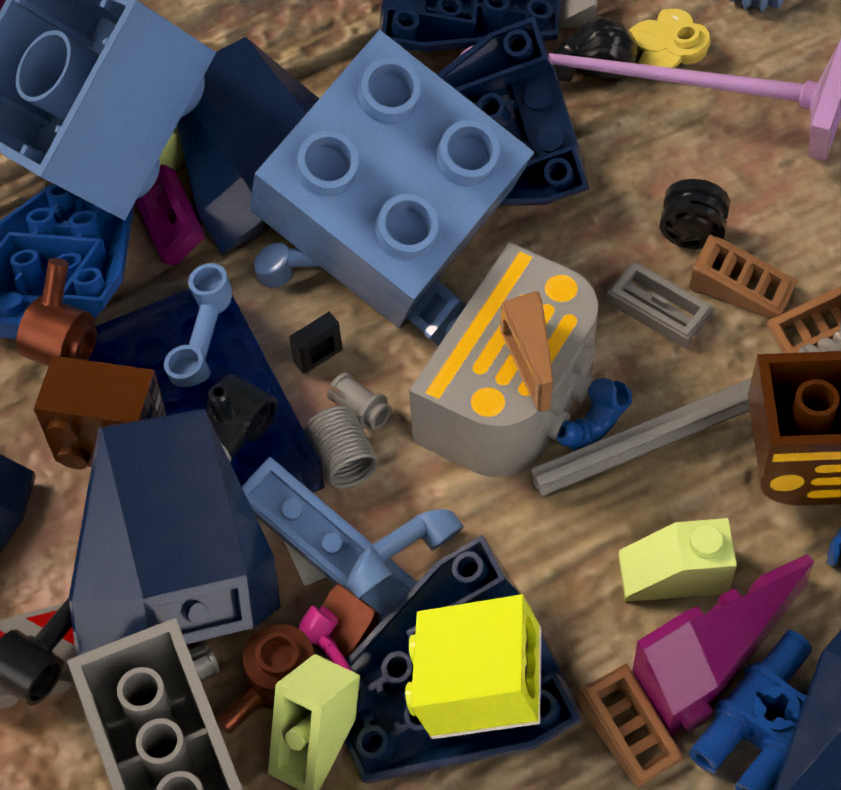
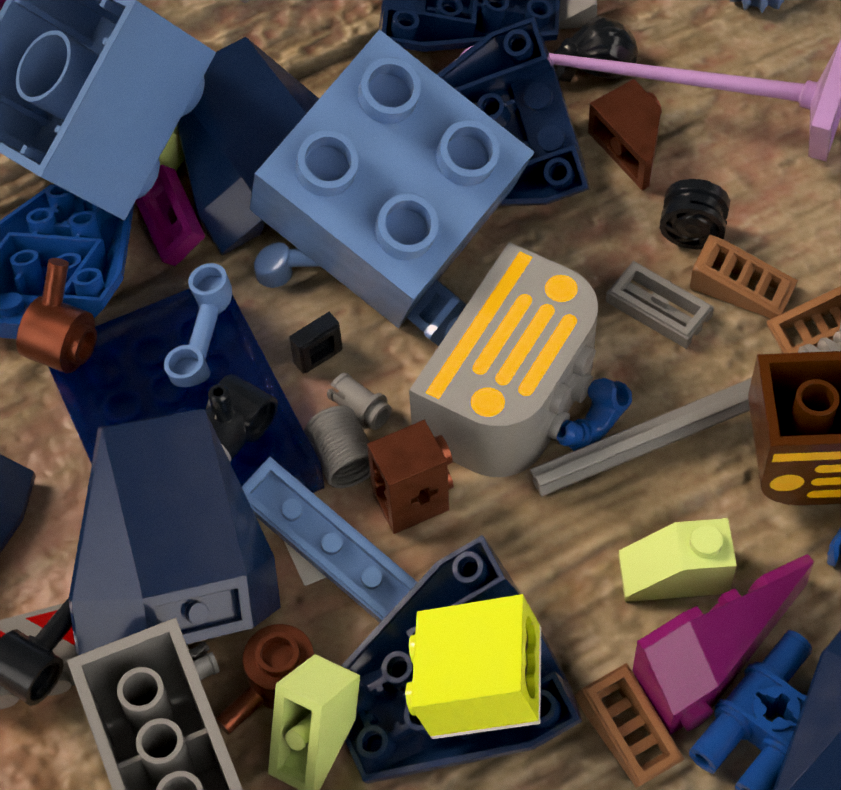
(88, 395): reddish brown brick -> none
(318, 626): dark pink hand -> none
(355, 619): copper slope -> none
(410, 475): none -> copper brick
(432, 526): medium blue bar -> none
(527, 341): medium nougat slope -> none
(628, 129): none -> copper slope
(671, 39): light yellow plate -> none

